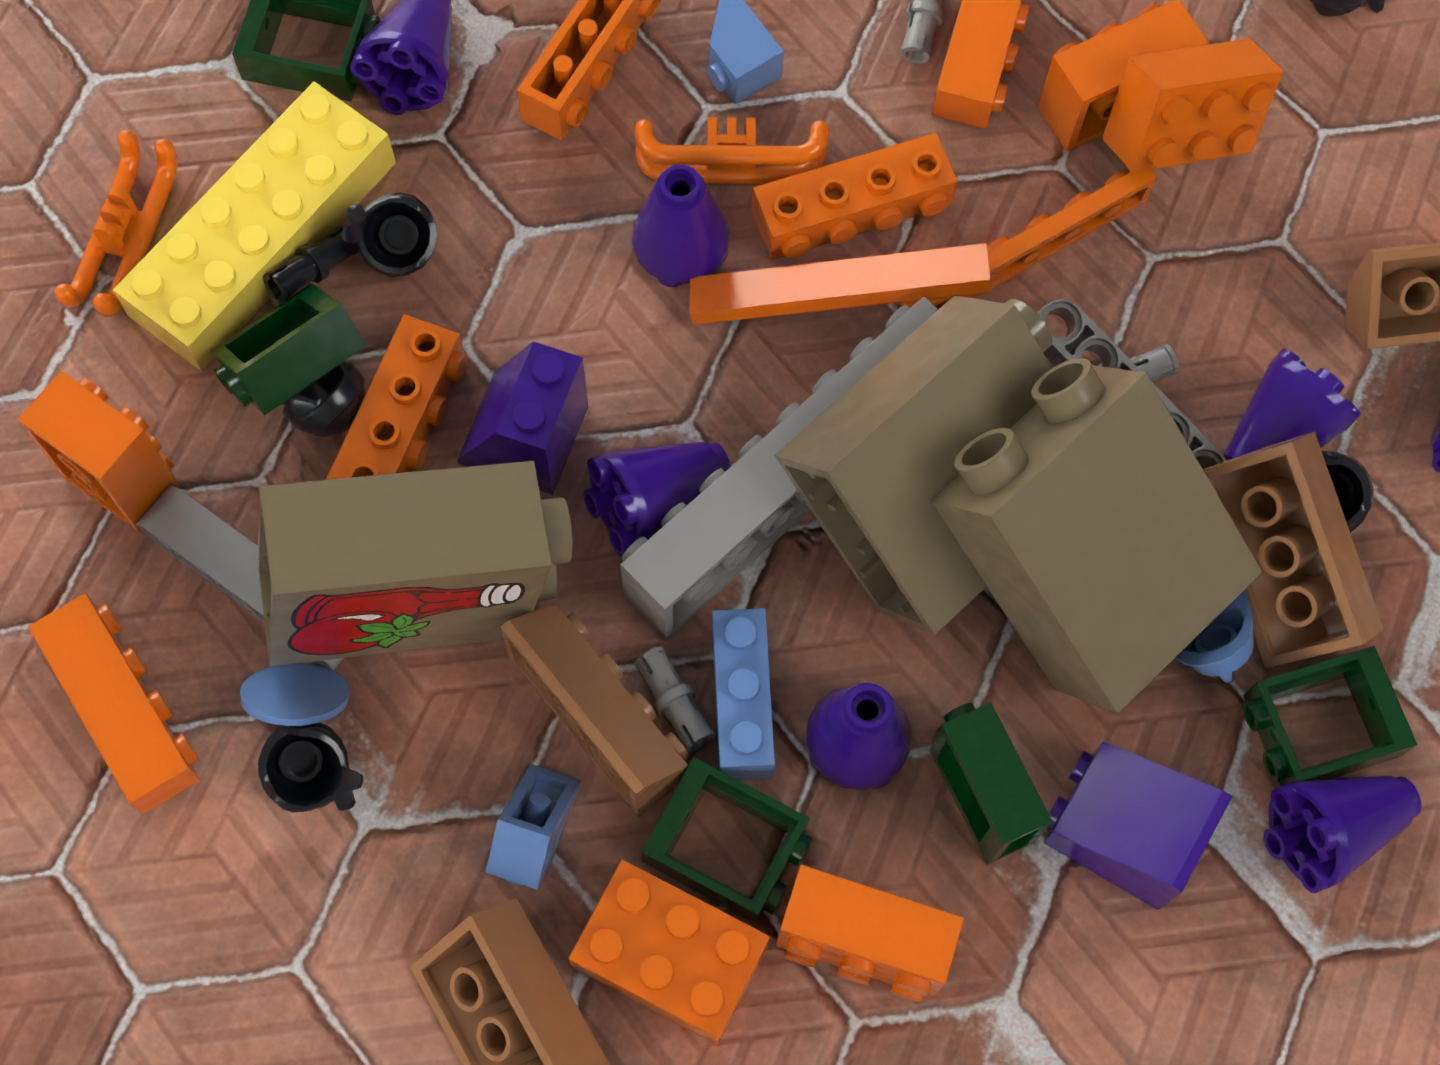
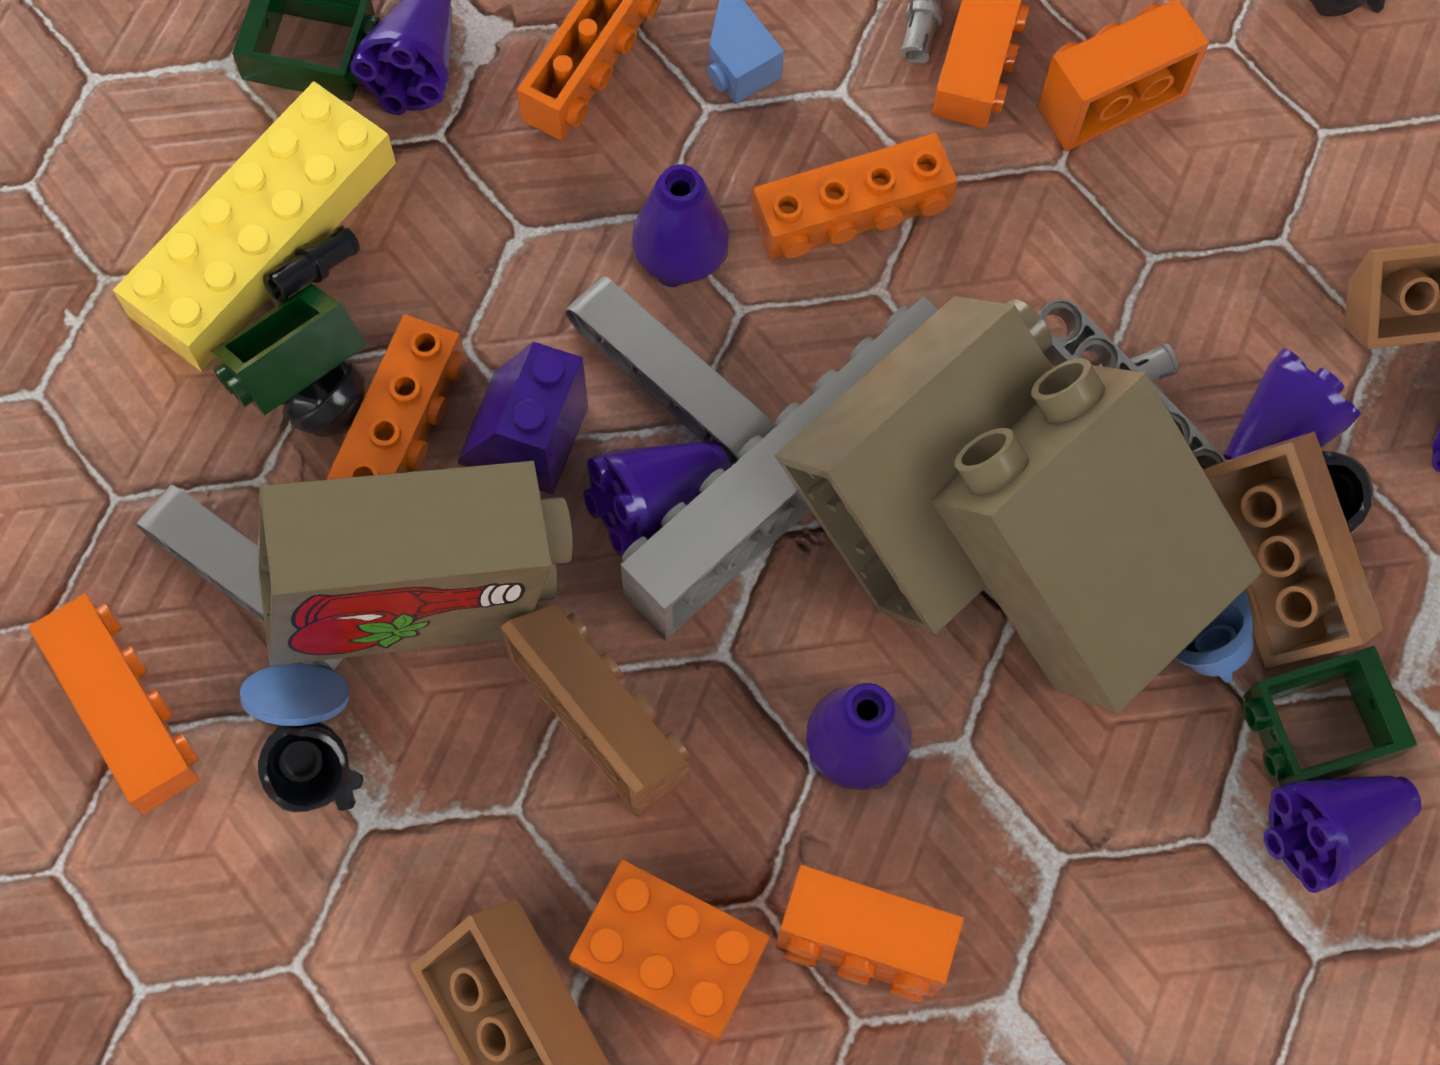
(99, 447): orange brick -> none
(121, 226): orange piece -> none
(392, 233): black hat -> none
(532, 826): medium blue slope -> none
(666, 368): none -> light grey beam
(674, 699): light grey pin -> none
(679, 810): dark green window -> none
(731, 156): orange piece -> none
(742, 694): medium blue brick -> none
(840, 284): tile -> none
(988, 781): dark green window -> none
(1052, 233): orange plate -> none
(1135, 822): dark purple slope -> none
(1191, 104): orange brick -> none

